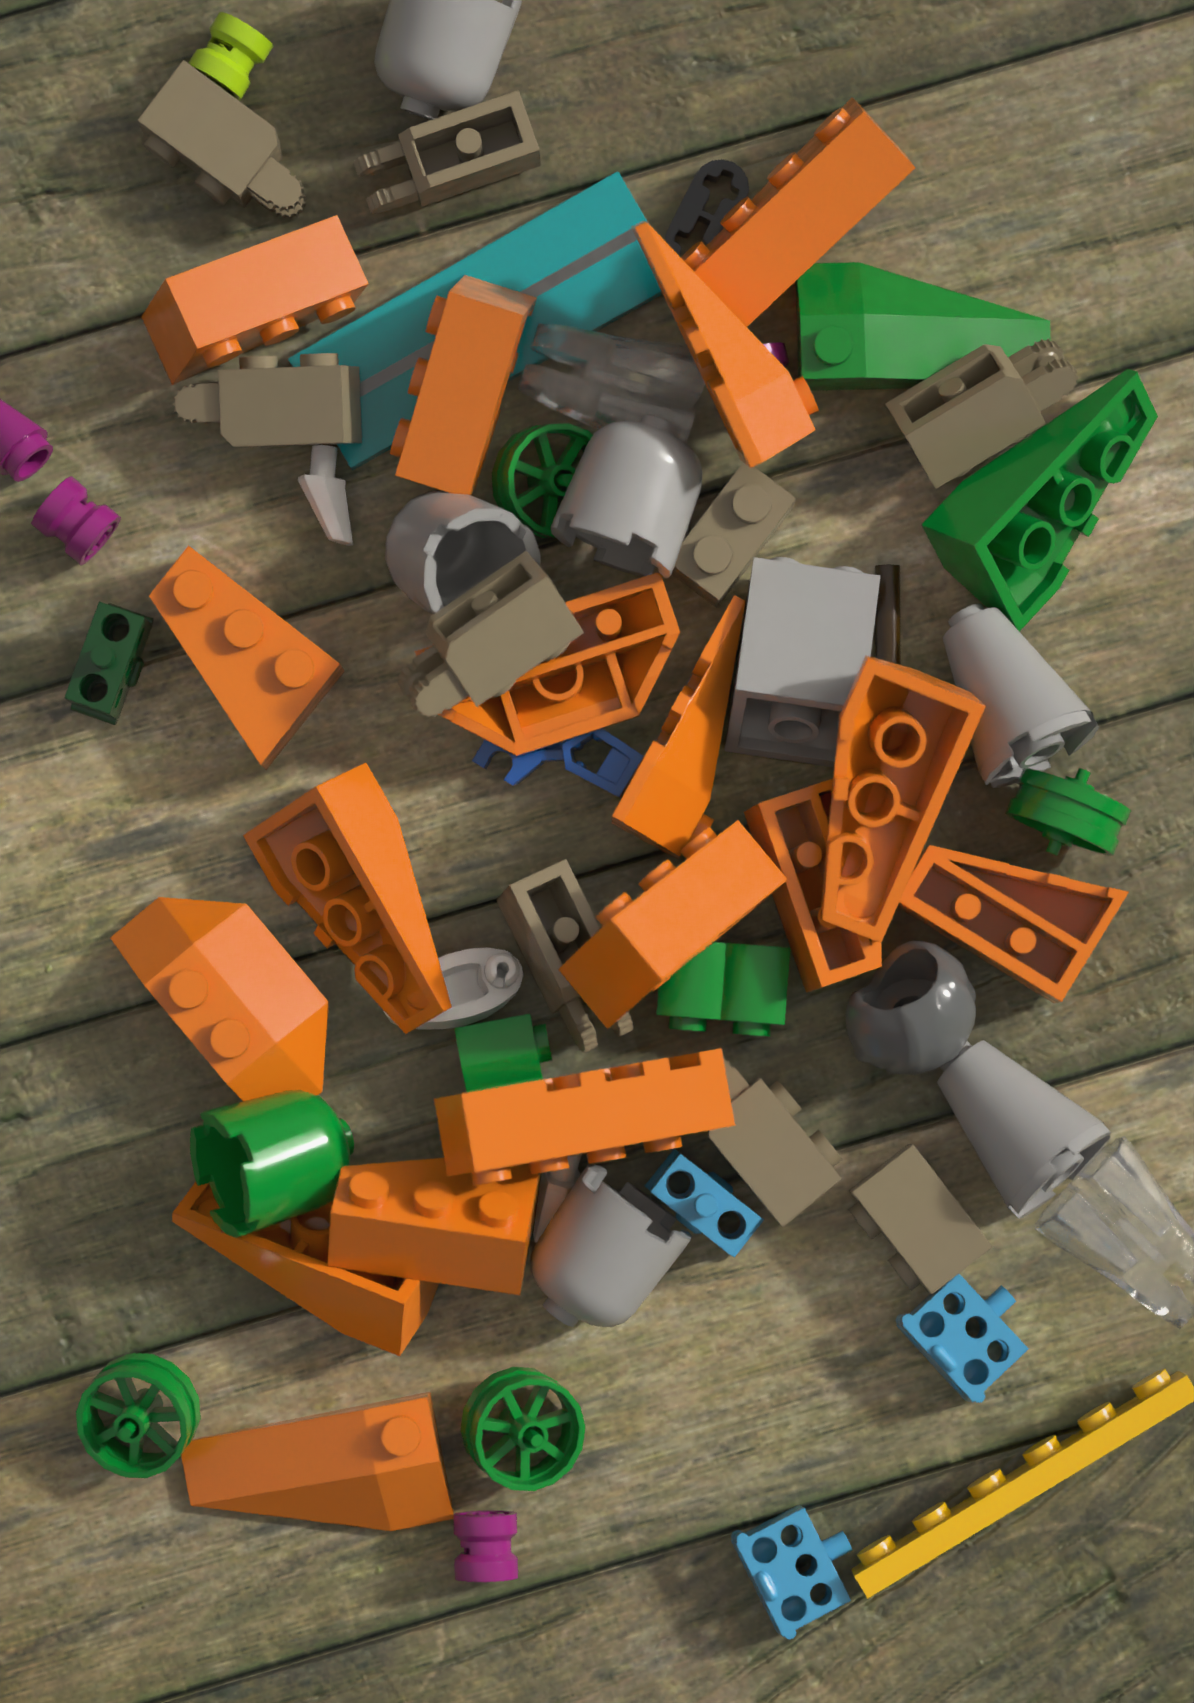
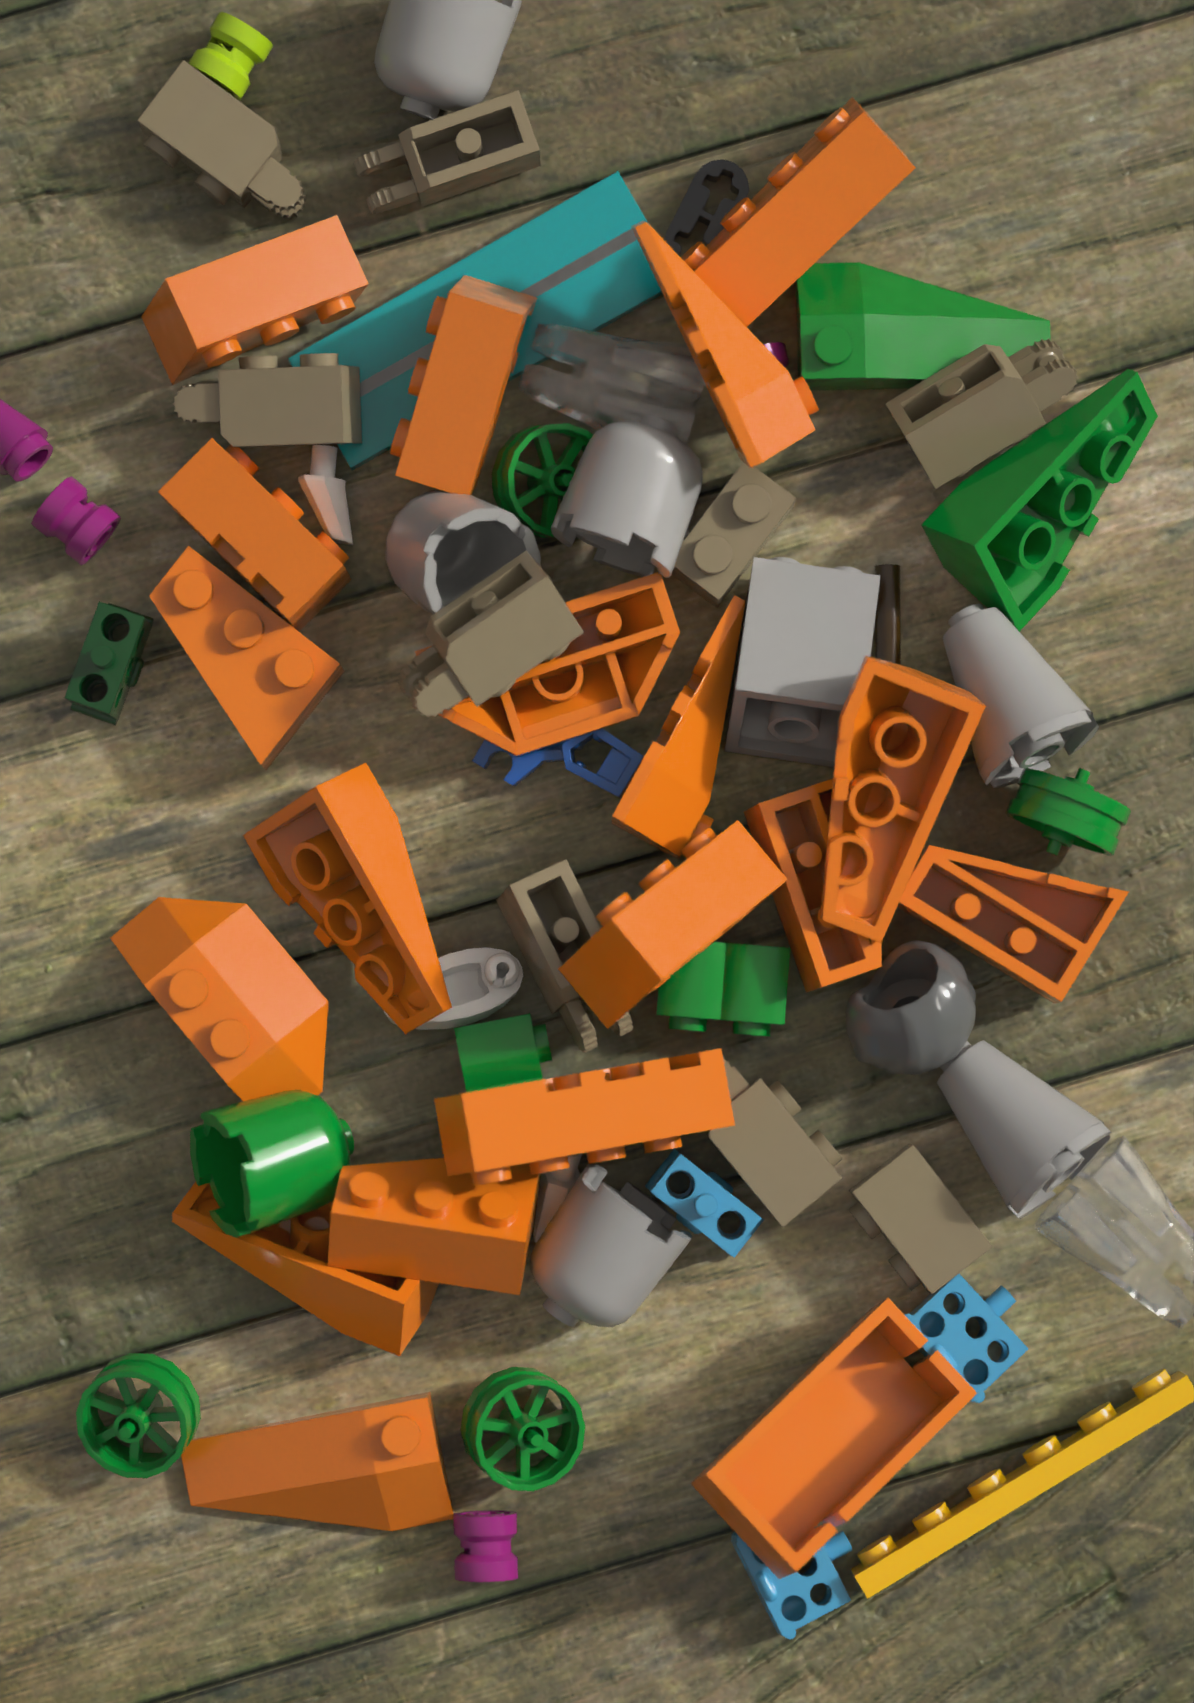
(257, 532): none -> orange wedge
(833, 1439): none -> orange piece

